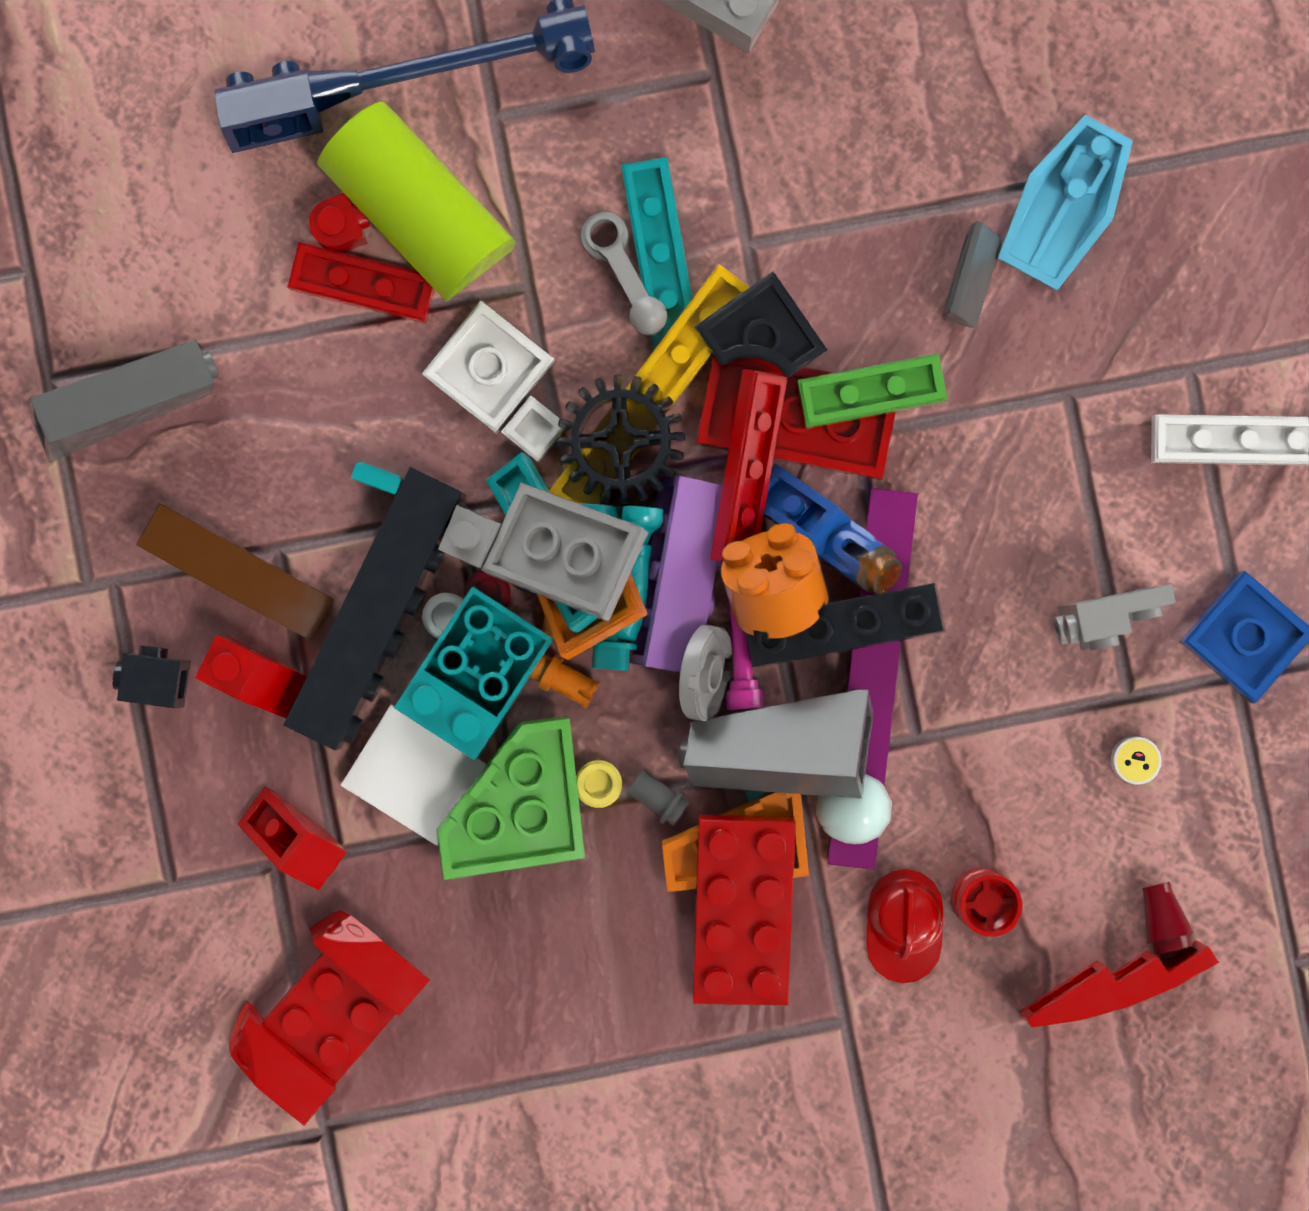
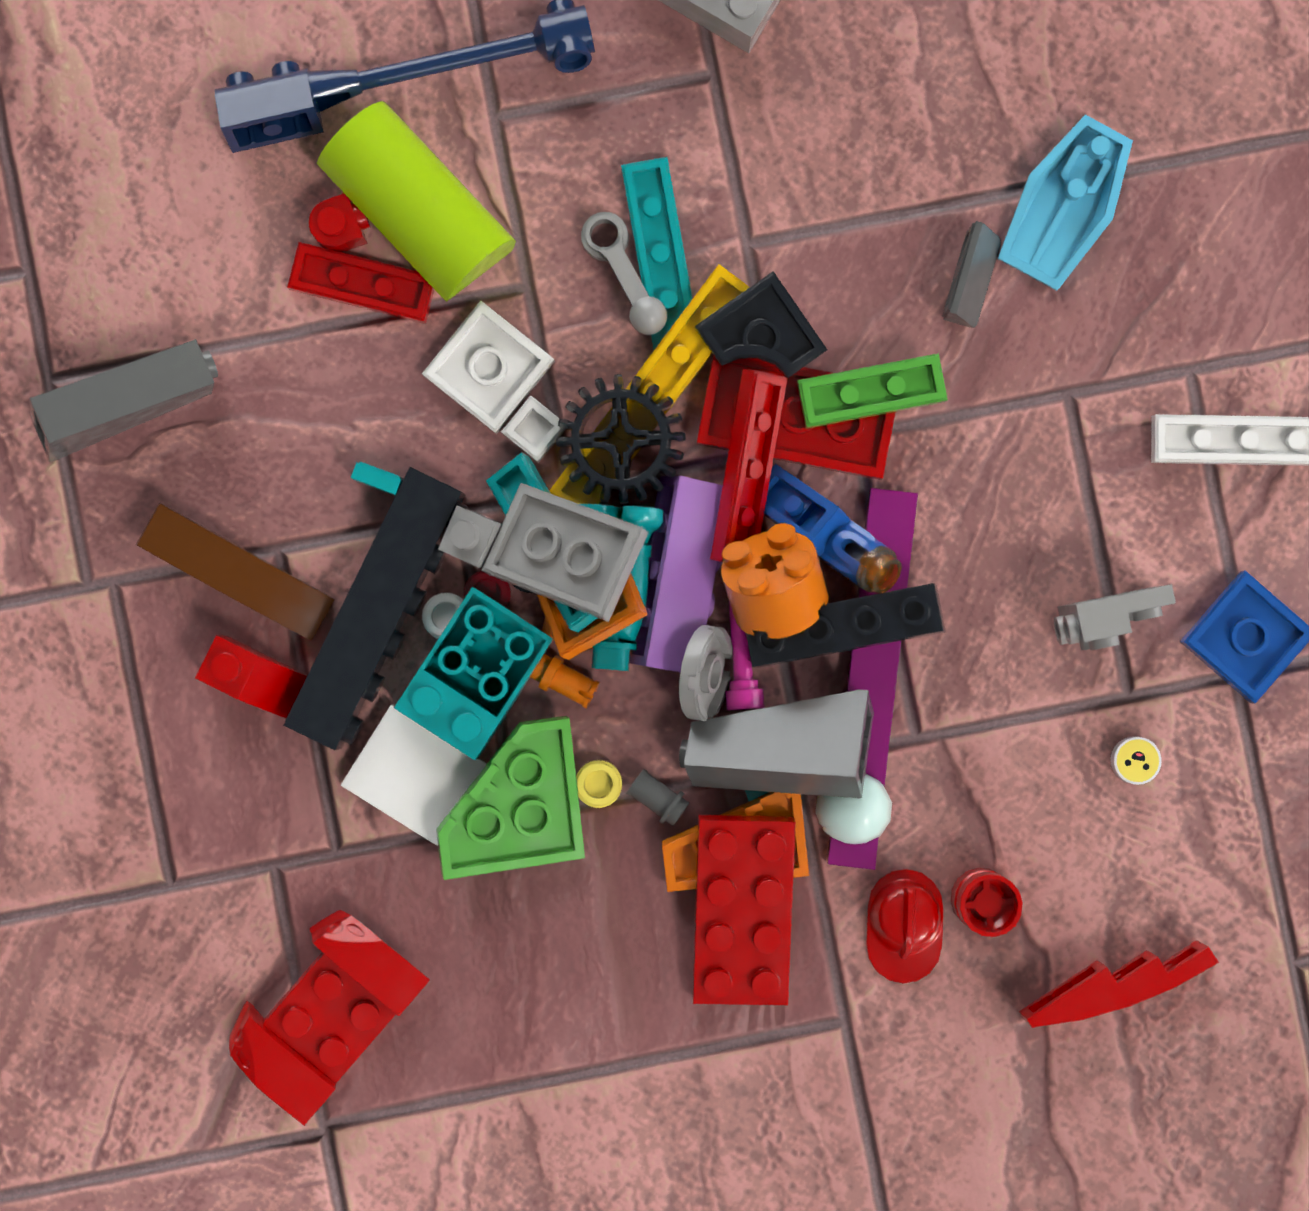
(151, 678): black brick -> none
(291, 839): red slope -> none
(1165, 920): dark red cone -> none

